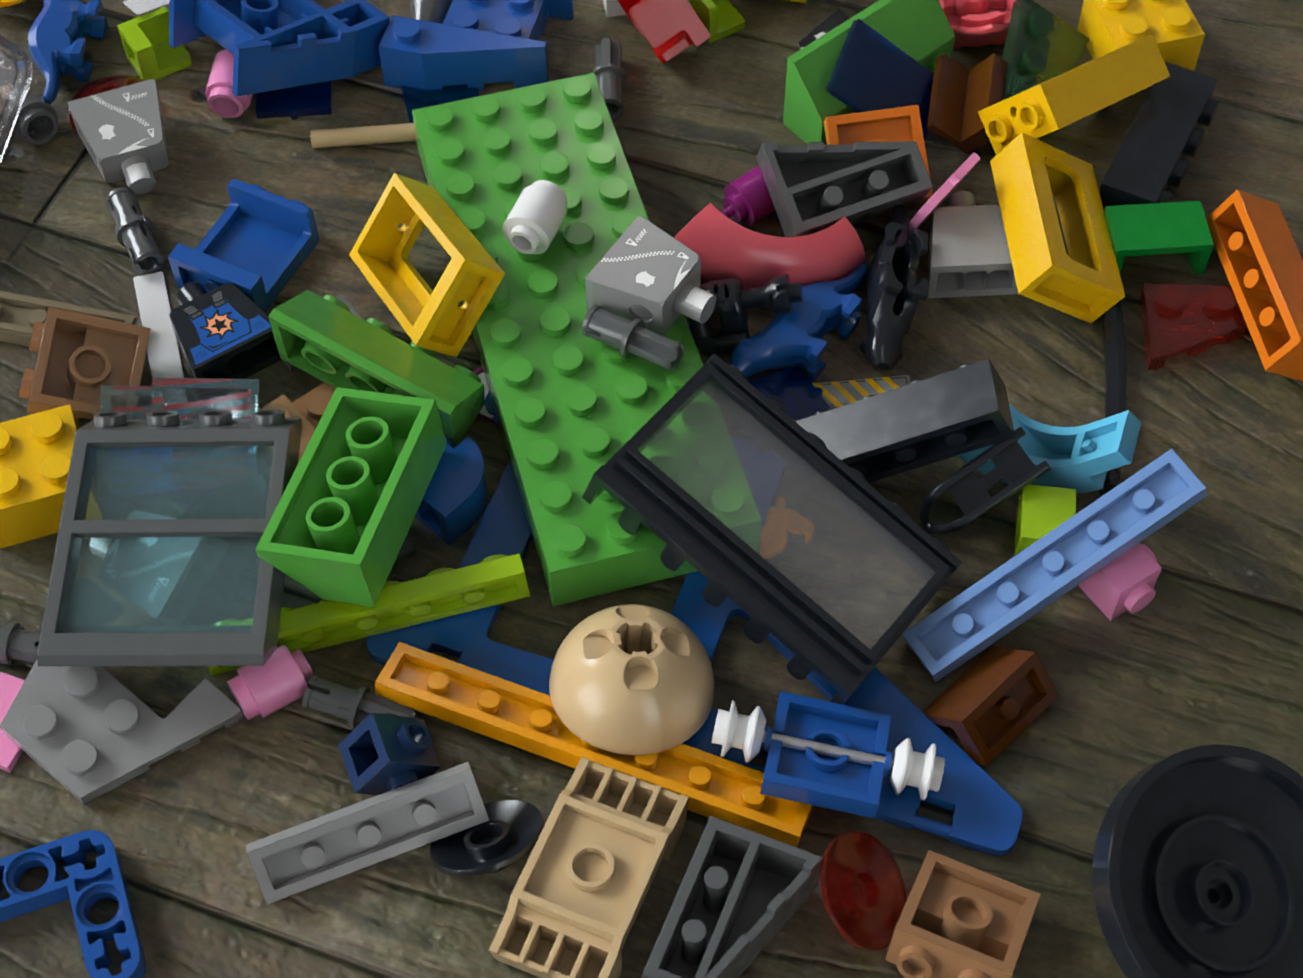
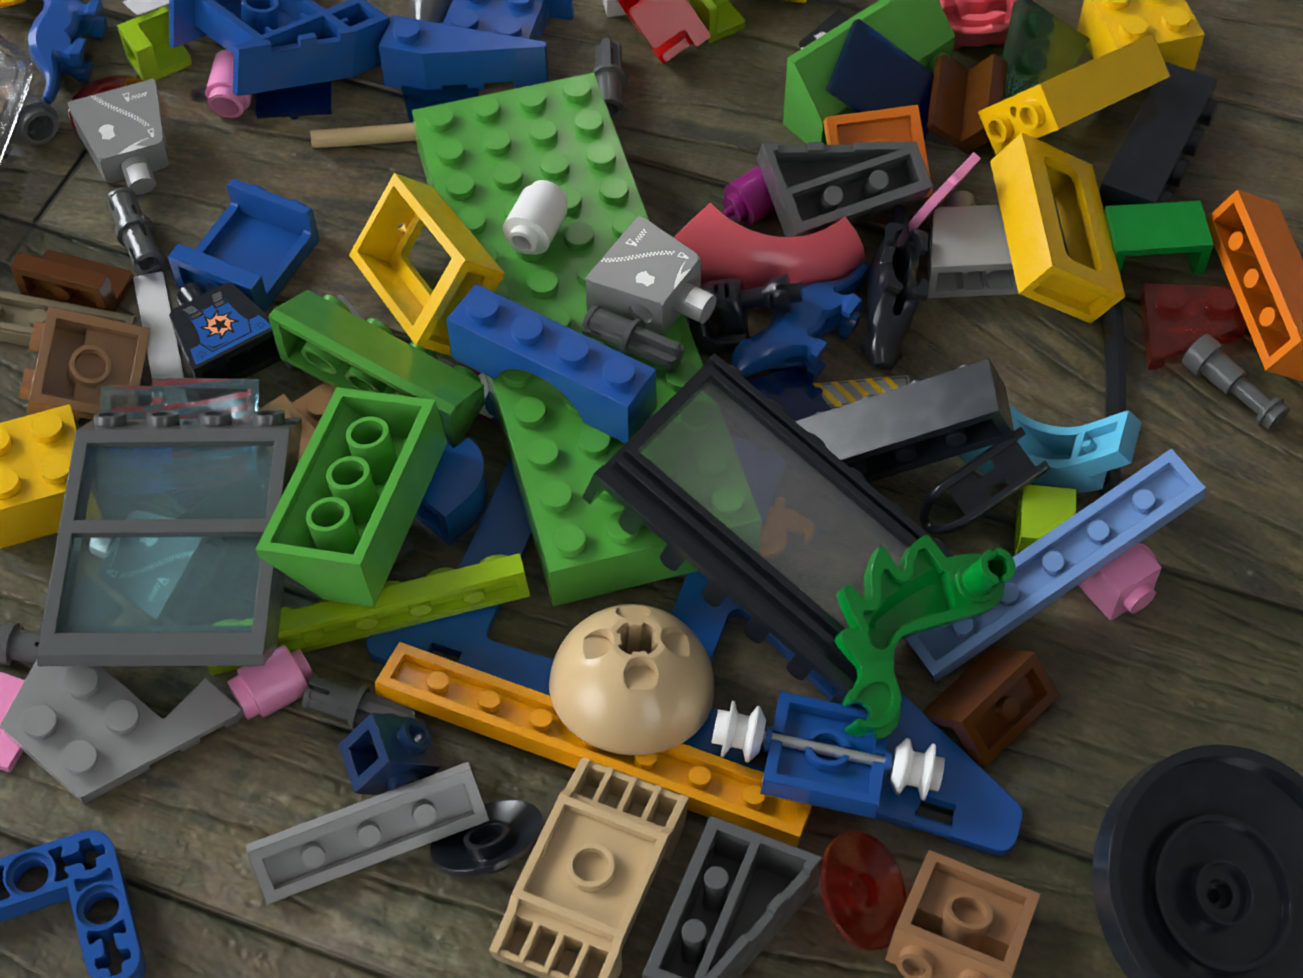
(71, 280): none -> reddish brown panel
(601, 383): none -> blue arch
(903, 602): none -> green animal
(1208, 359): none -> dark grey piece

